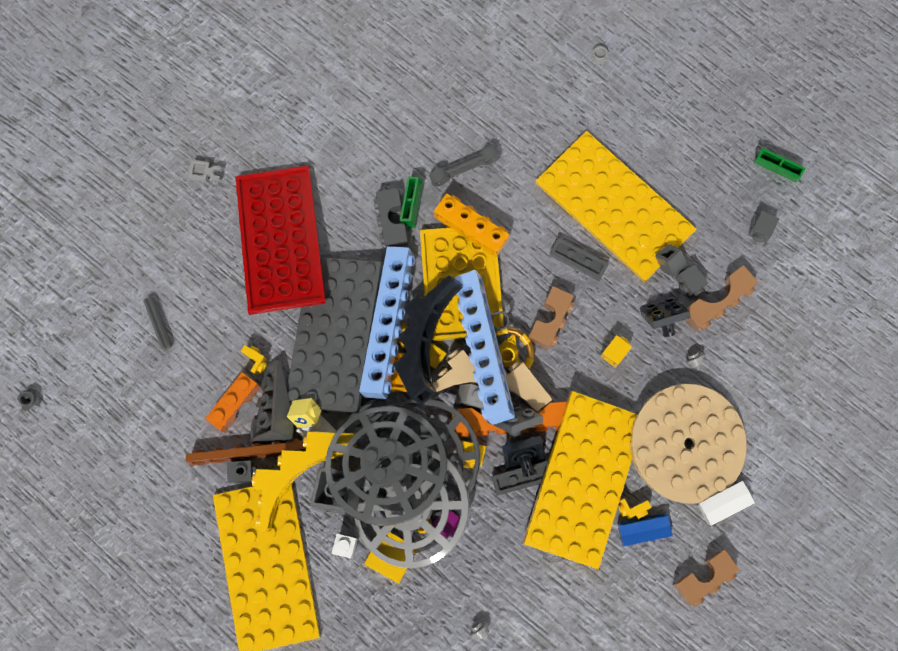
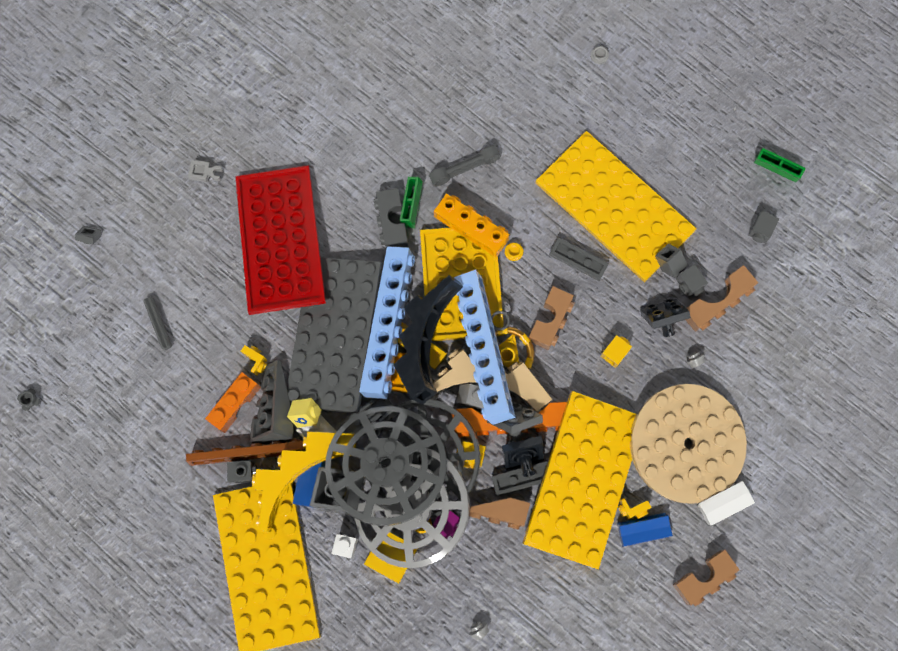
(88, 235): none -> dark grey plate
(305, 486): none -> blue piece
(506, 510): none -> medium nougat slope
(513, 251): none -> yellow plate

